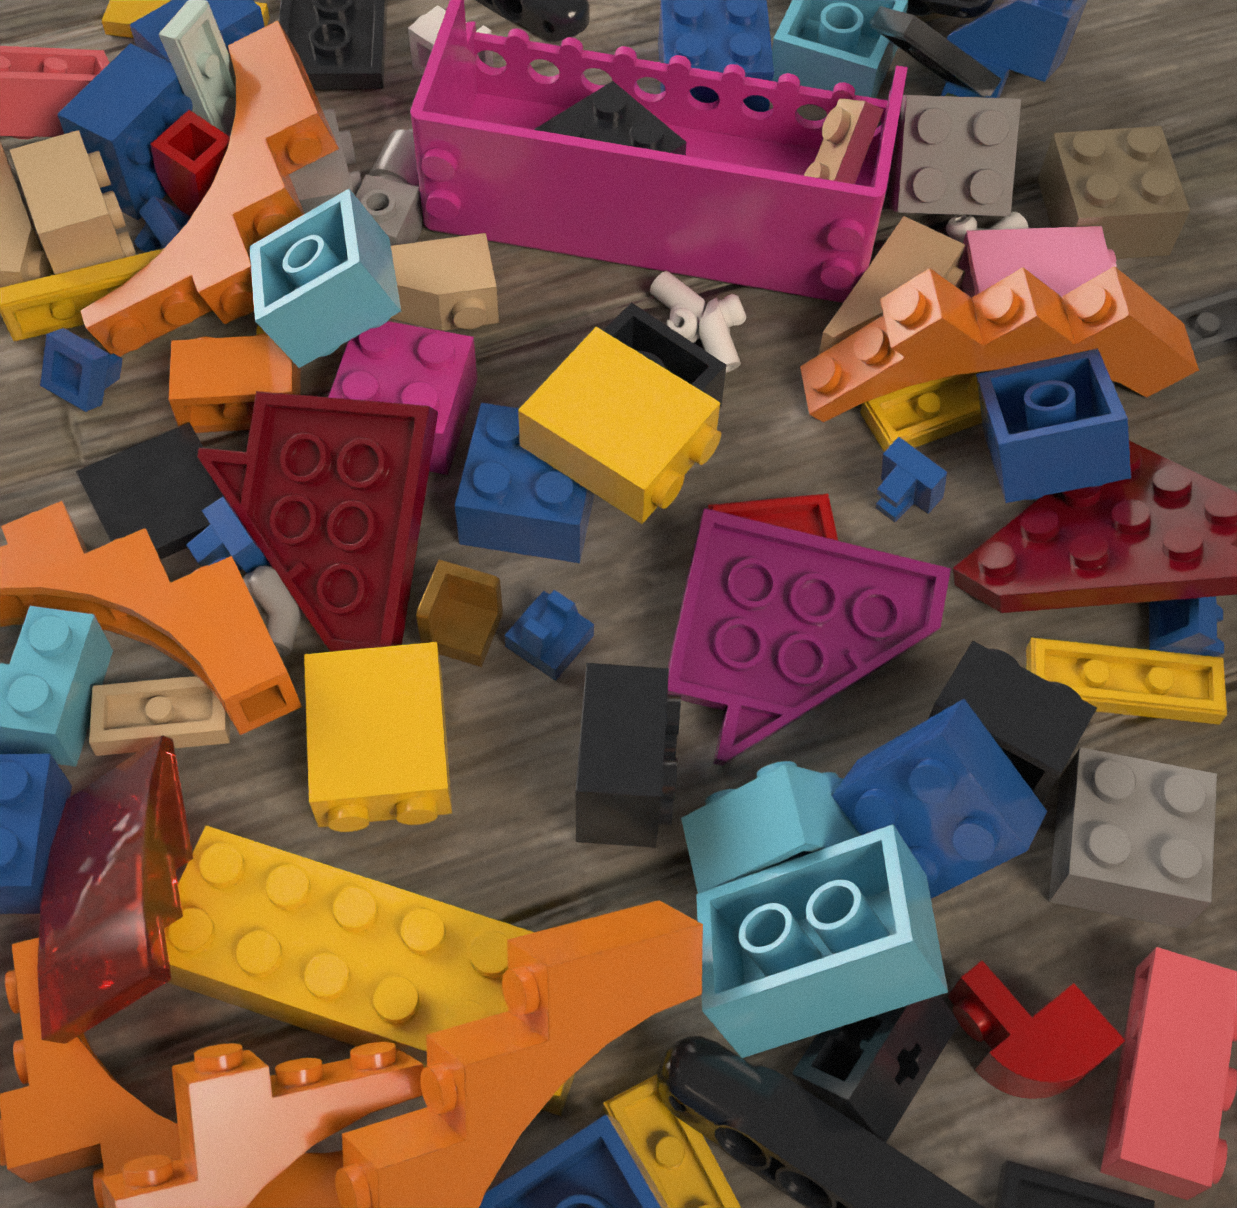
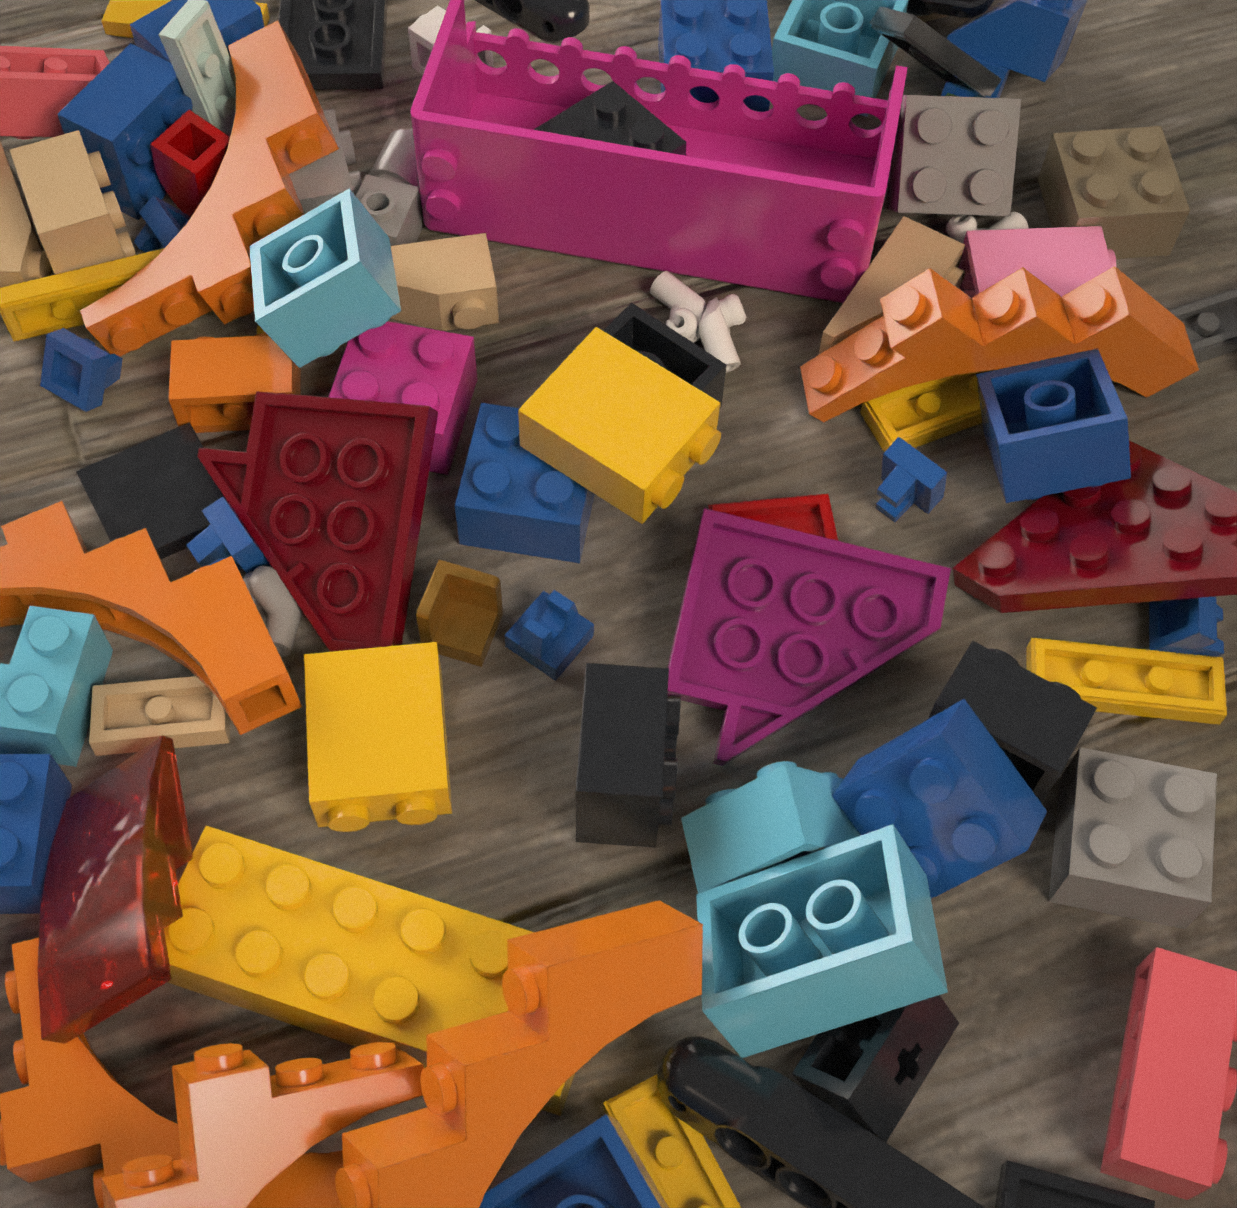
(846, 141): tan plate -> none
(1035, 1053): red brick -> none

